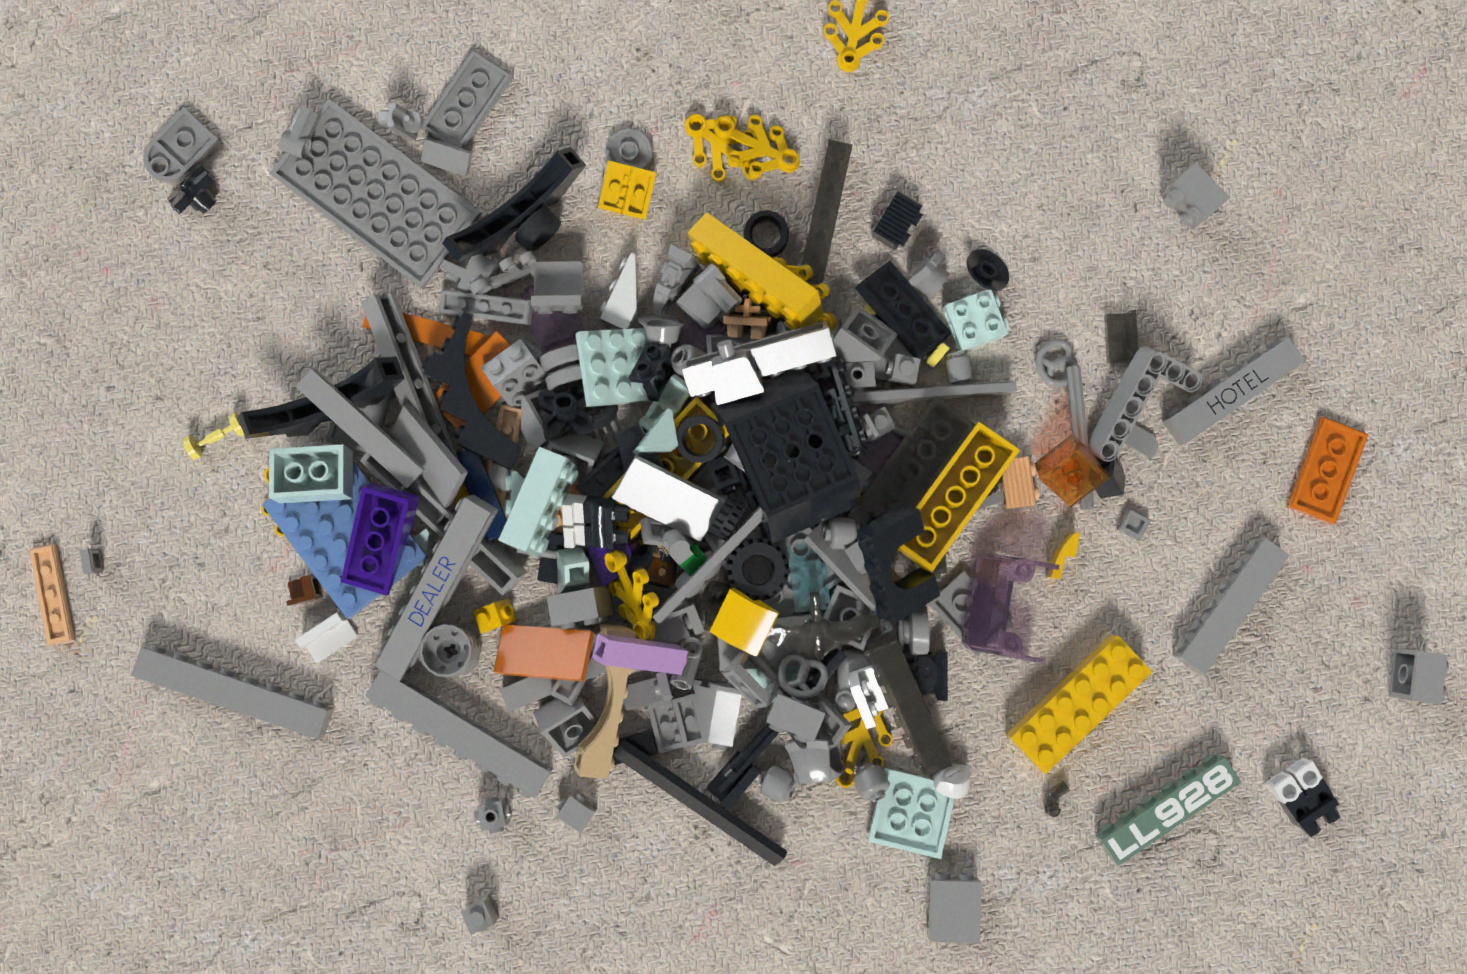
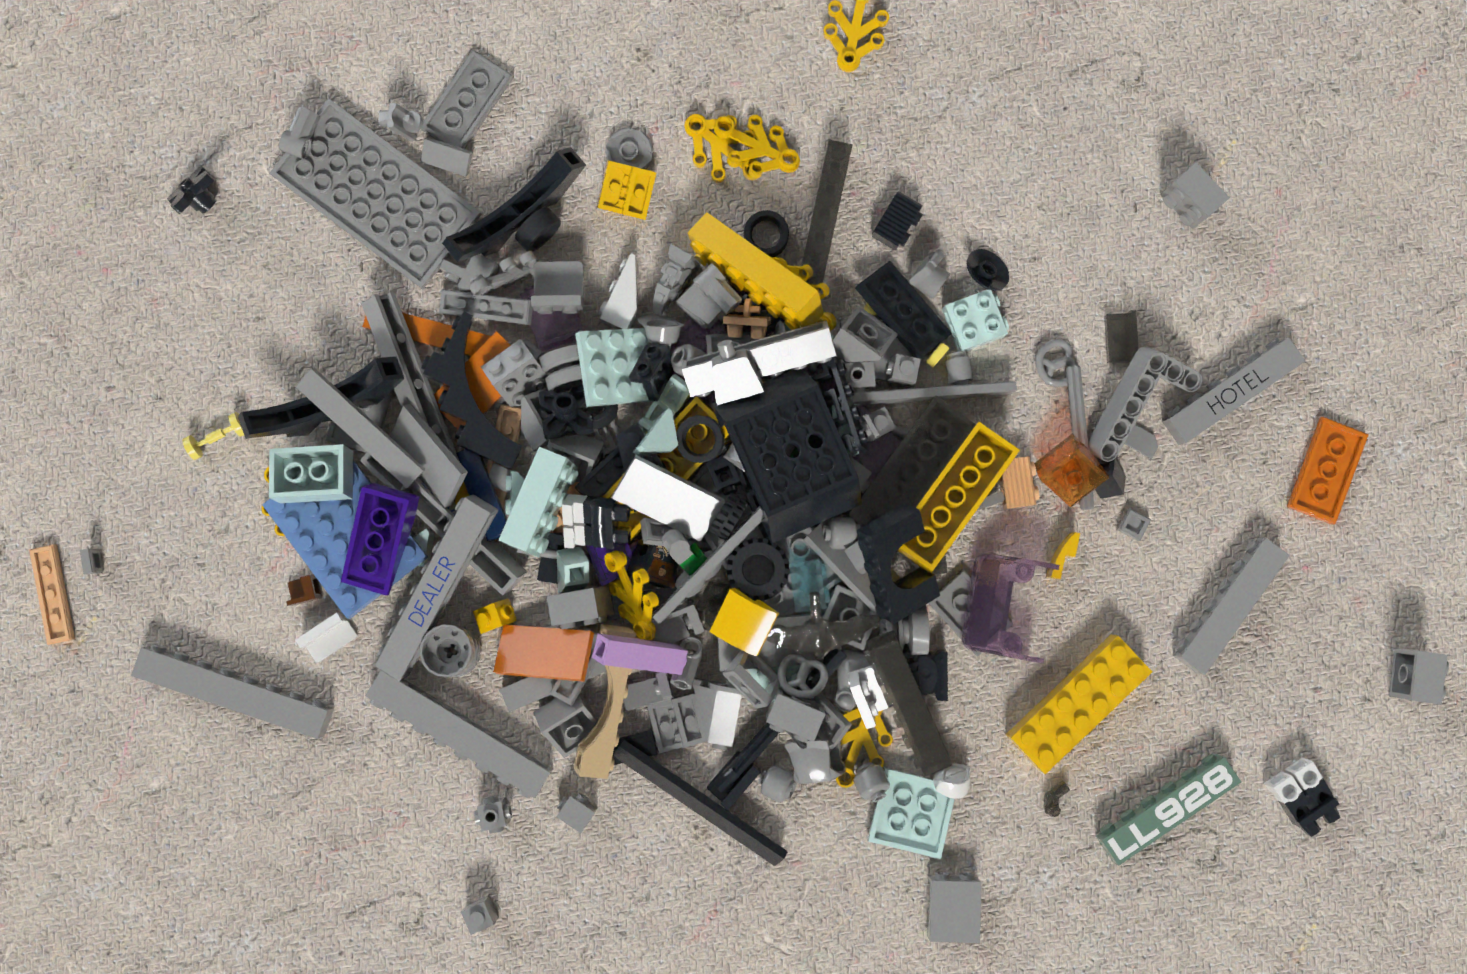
(181, 145): light grey tile -> none

